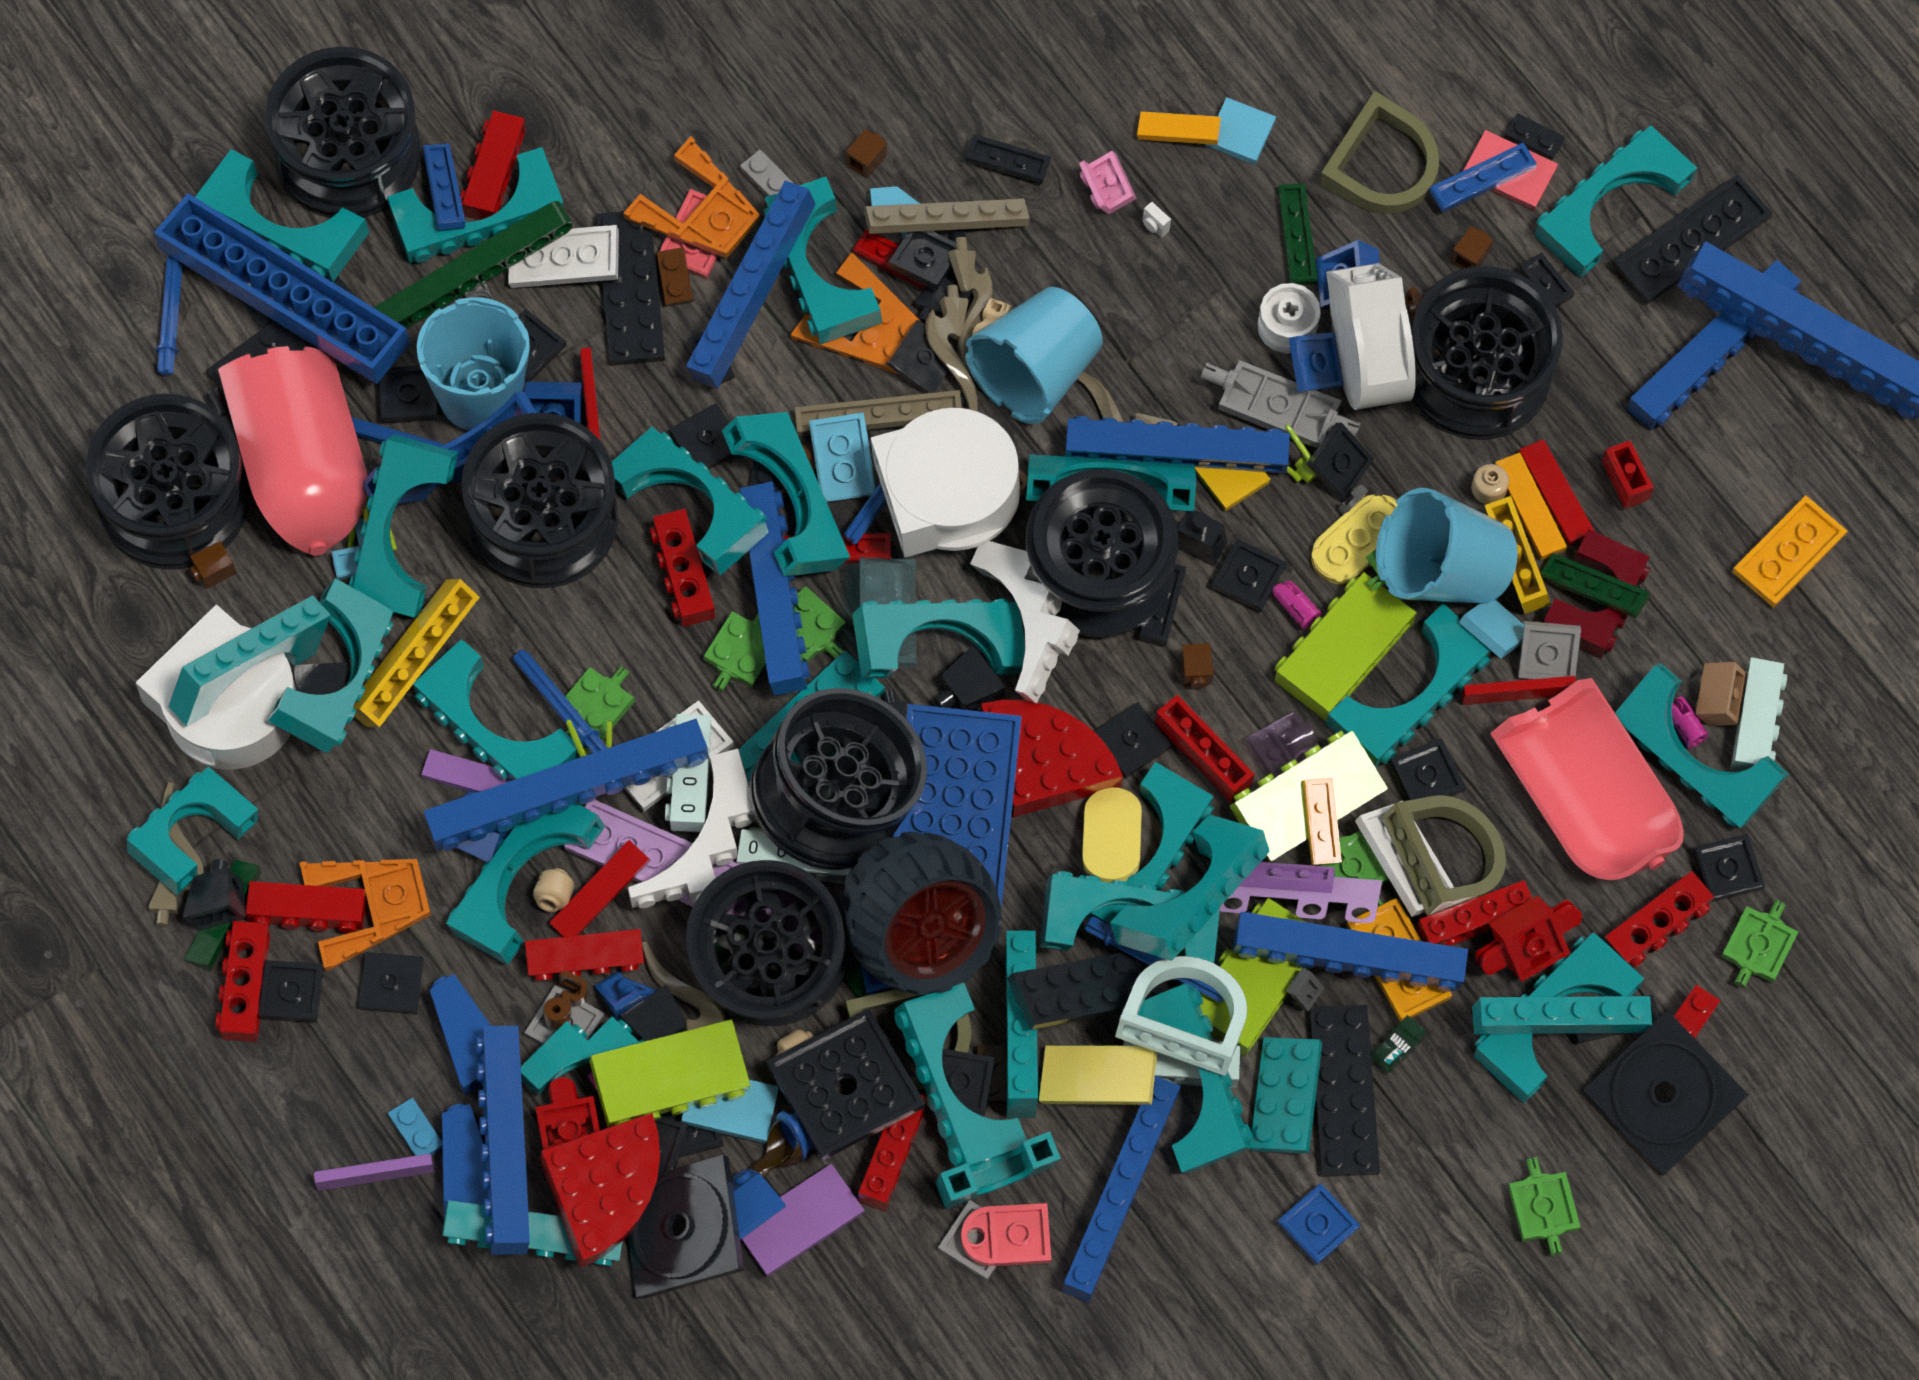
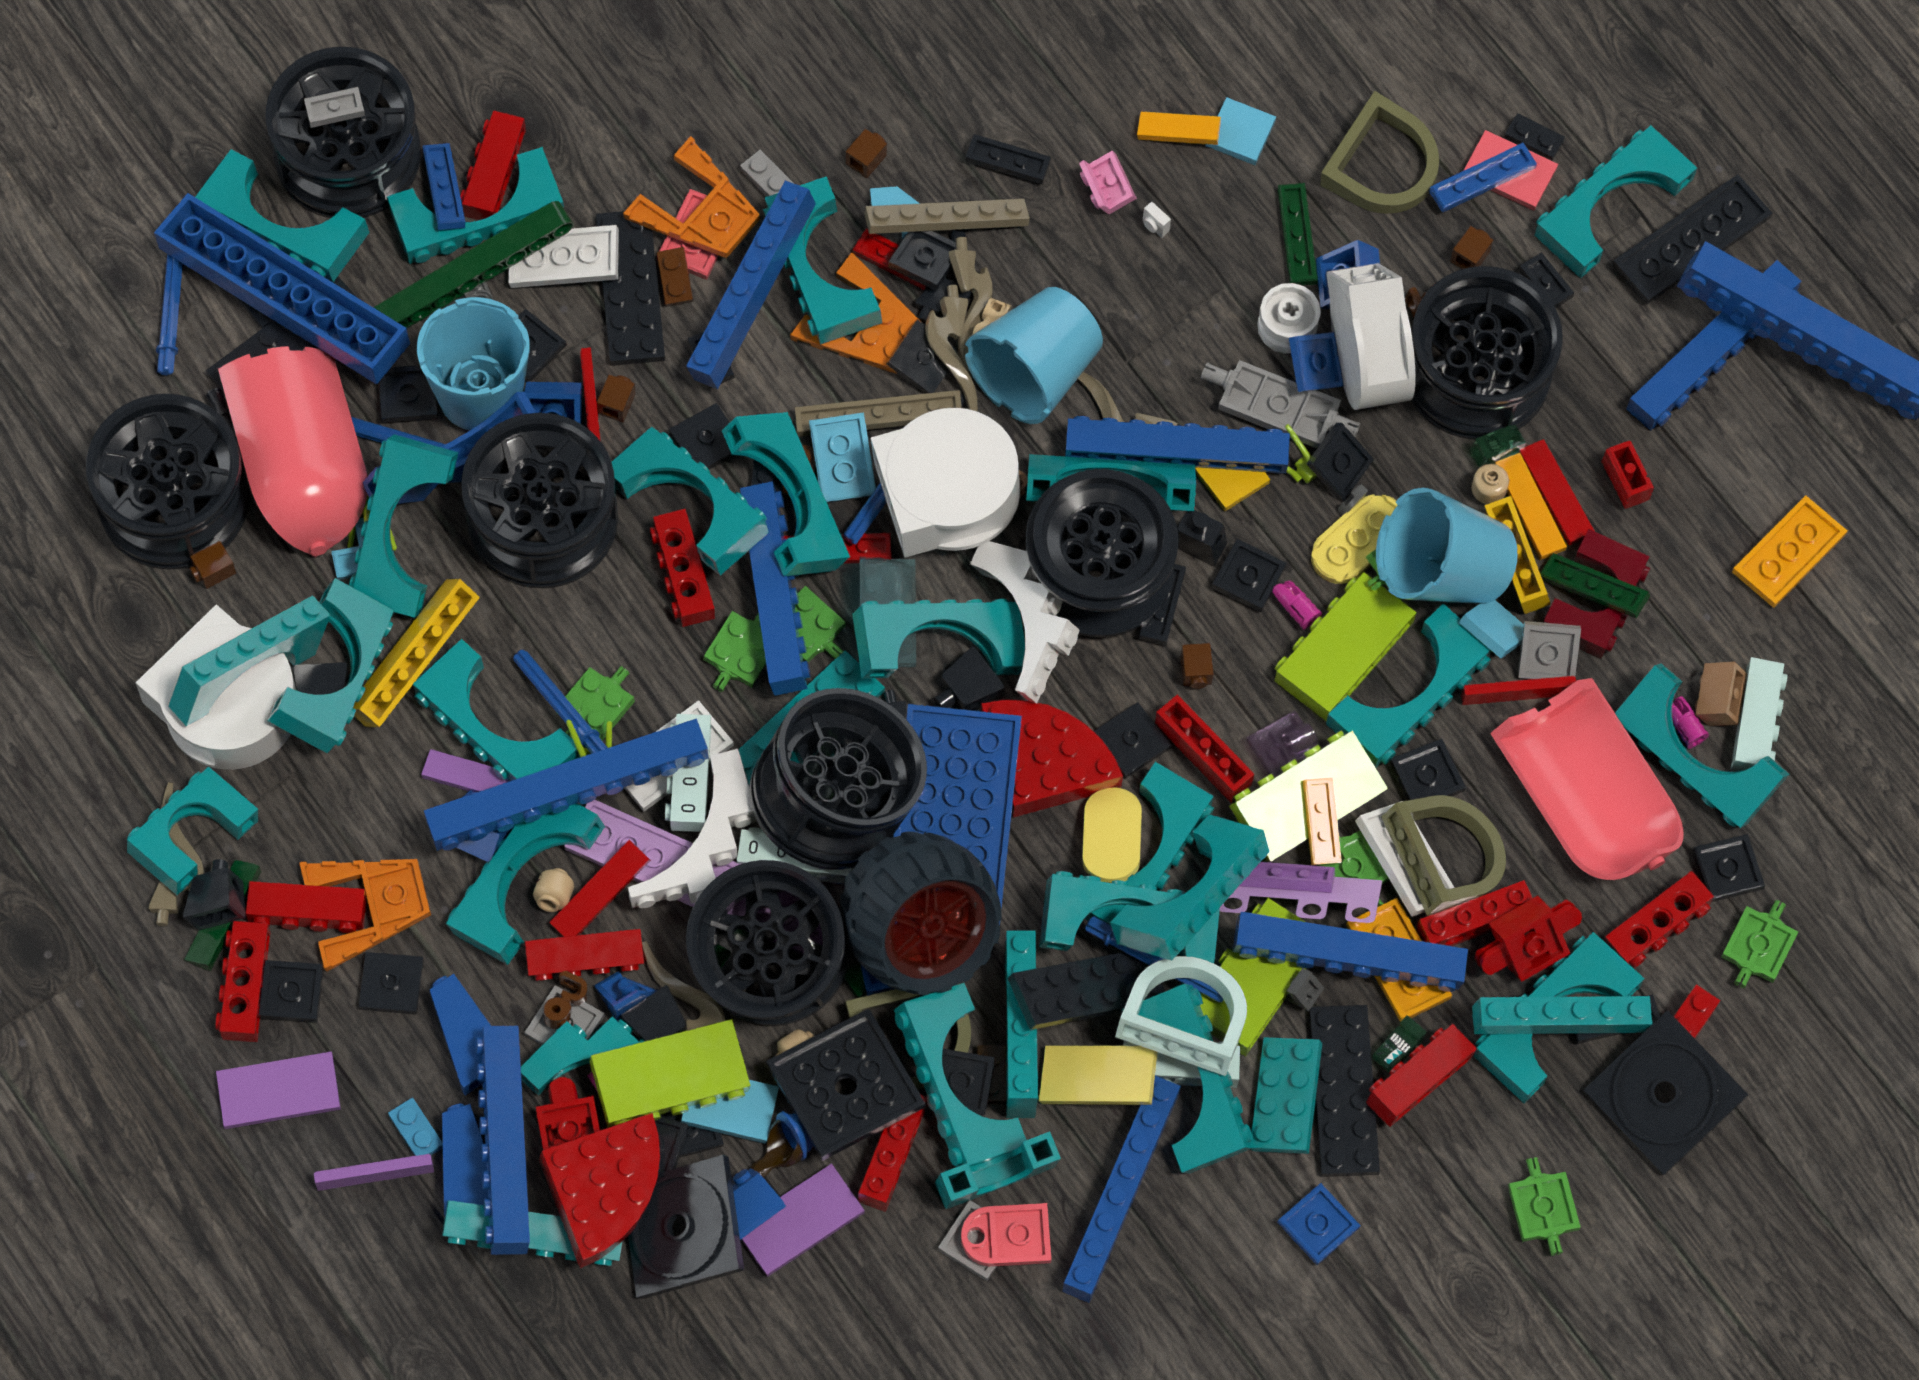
(278, 1090): none -> medium lavender tile
(334, 107): none -> light grey plate
(616, 397): none -> reddish brown brick
(1420, 1075): none -> red brick
(1497, 445): none -> clear green leg

